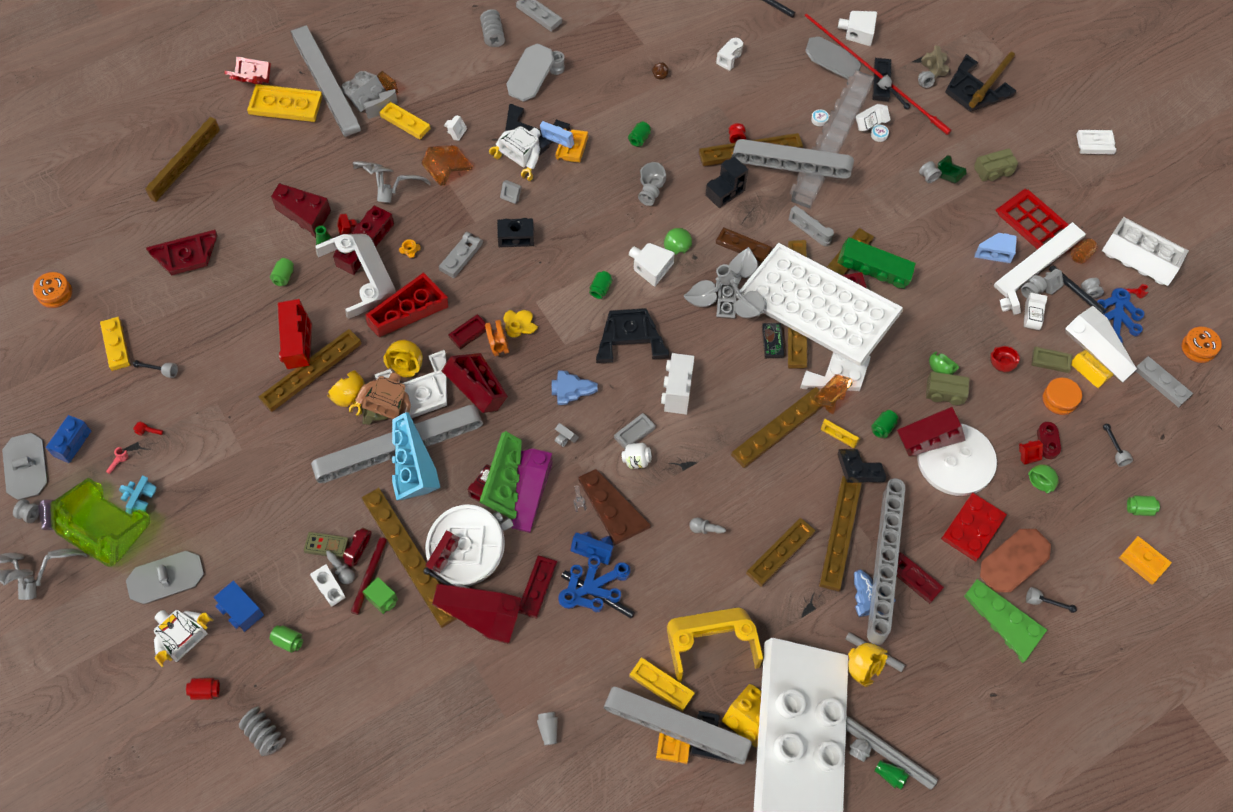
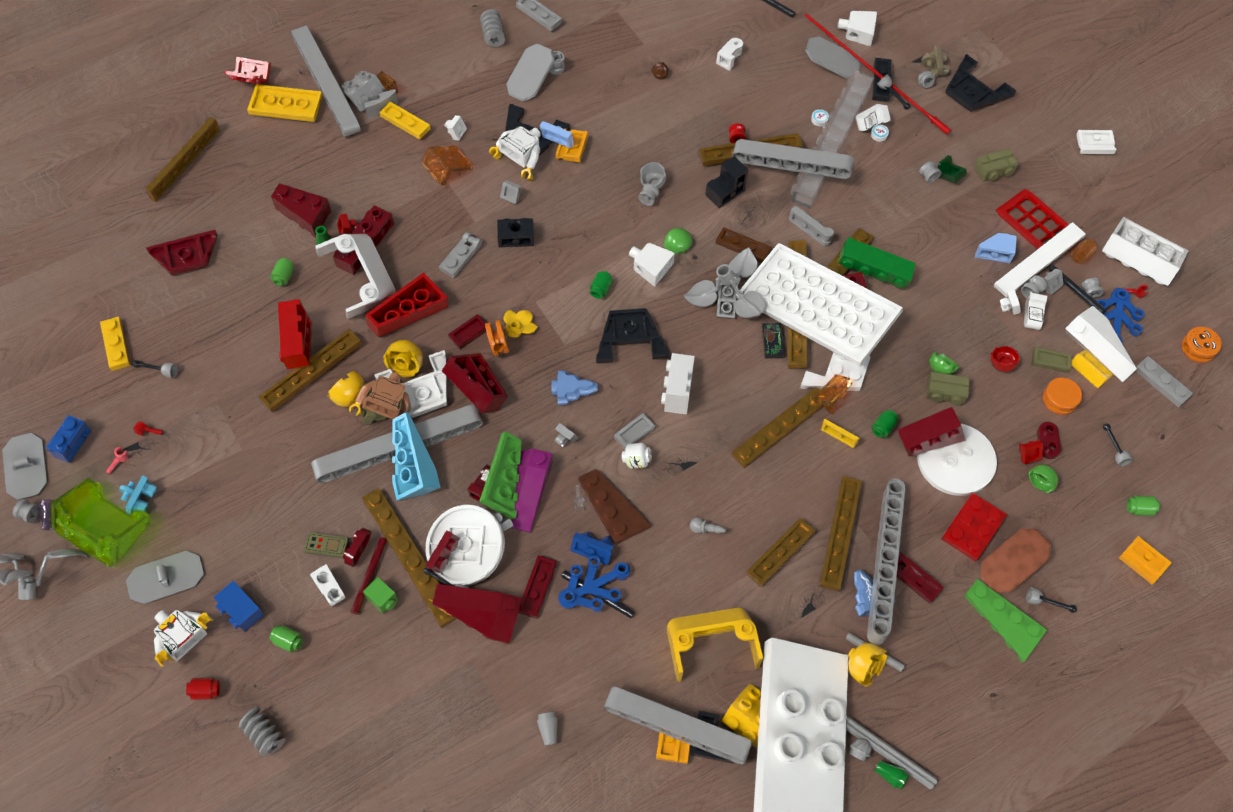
(52, 290): orange head -> none
(345, 574): light grey bar -> none
(384, 190): light grey plant -> none
(407, 244): light orange plate -> none
(639, 134): green brick -> none
(661, 684): yellow plate -> none
(859, 472): black plate -> none
(980, 94): pearl gold bar -> none

